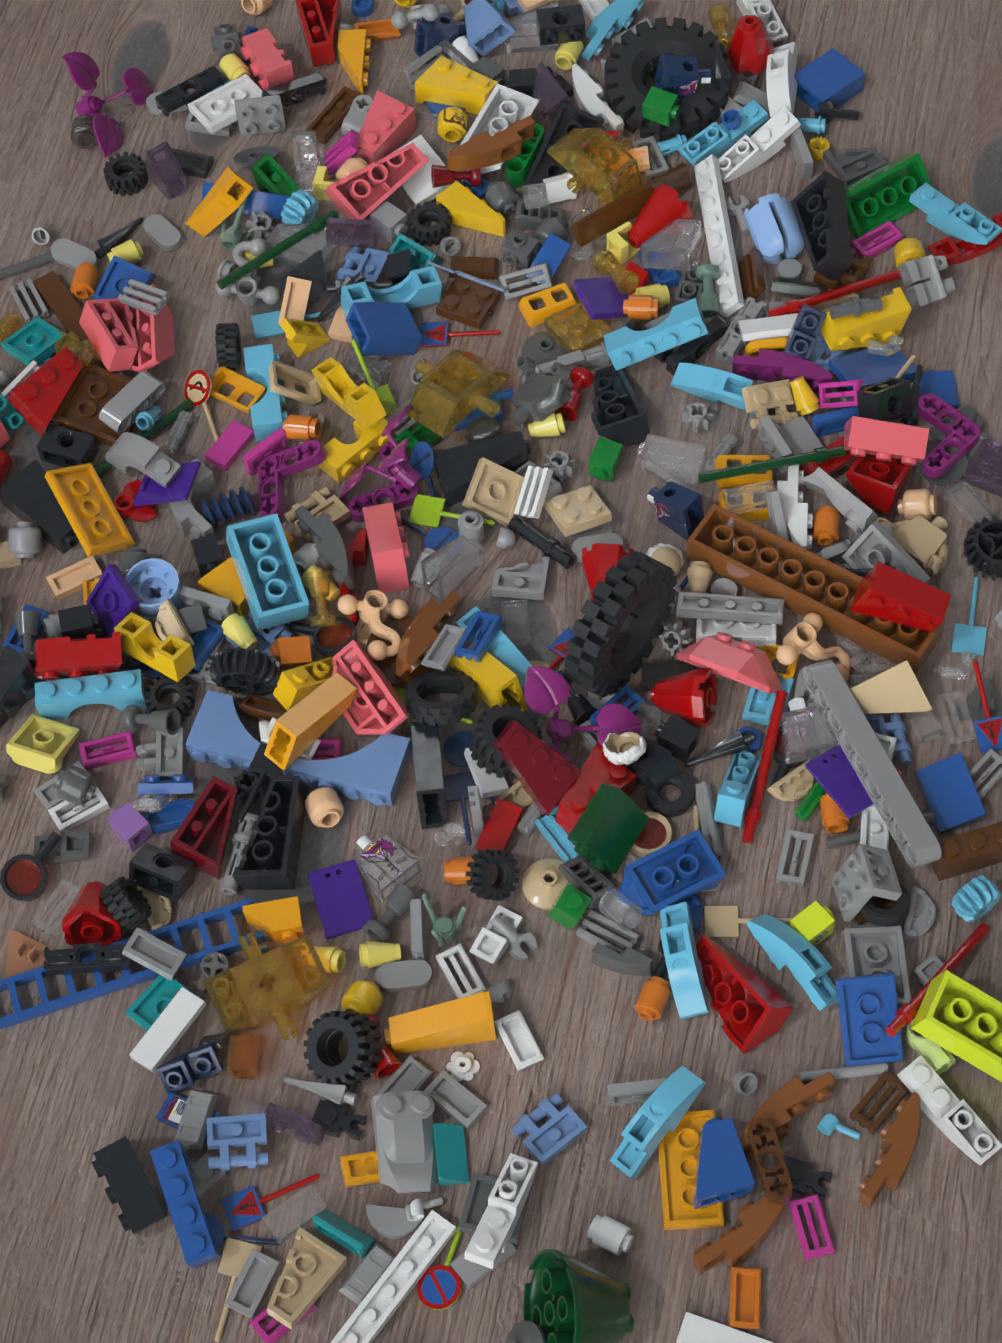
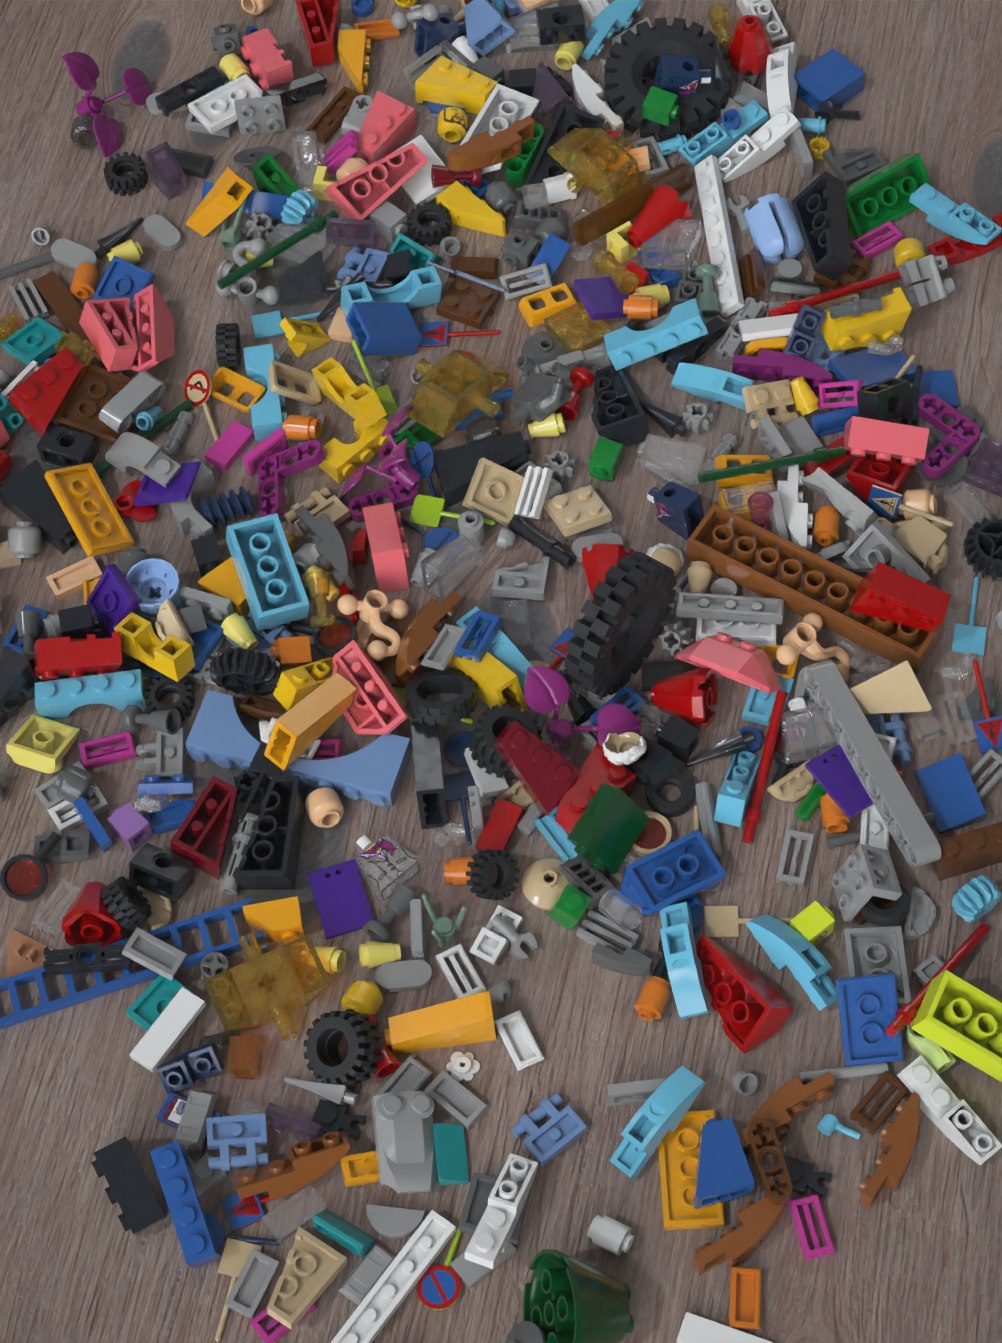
(92, 824): none -> blue tile
(132, 290): light grey tile -> none
(295, 299): light nougat tile -> none
(305, 1164): none -> dark orange slope
(416, 1209): white hand -> none
(669, 422): none -> black piece
(760, 506): none -> clear pink piece
(888, 502): none -> piece

